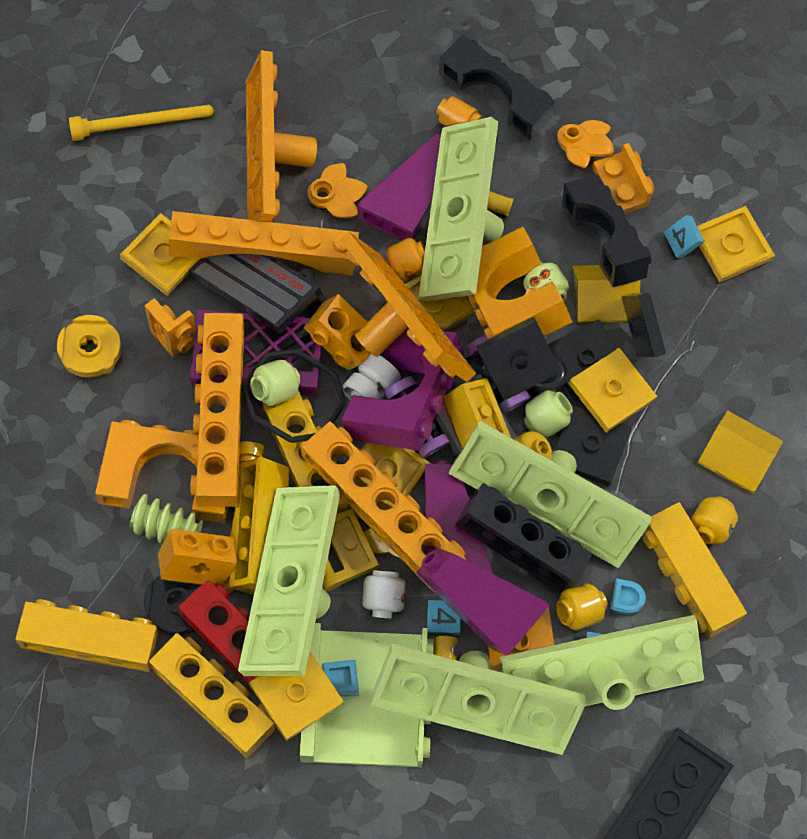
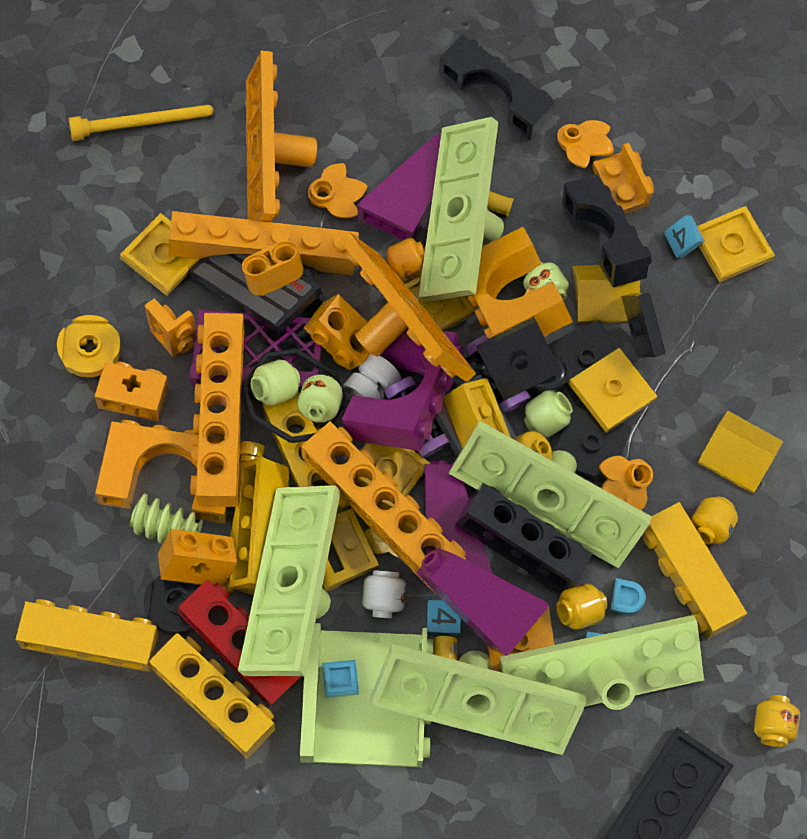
(143, 402): none -> light orange brick
(272, 268): none -> light orange beam
(297, 700): yellow plate -> none
(320, 398): none -> yellowish green head
(456, 112): light orange brick -> none
(621, 479): none -> light orange plate
(777, 721): none -> yellow head

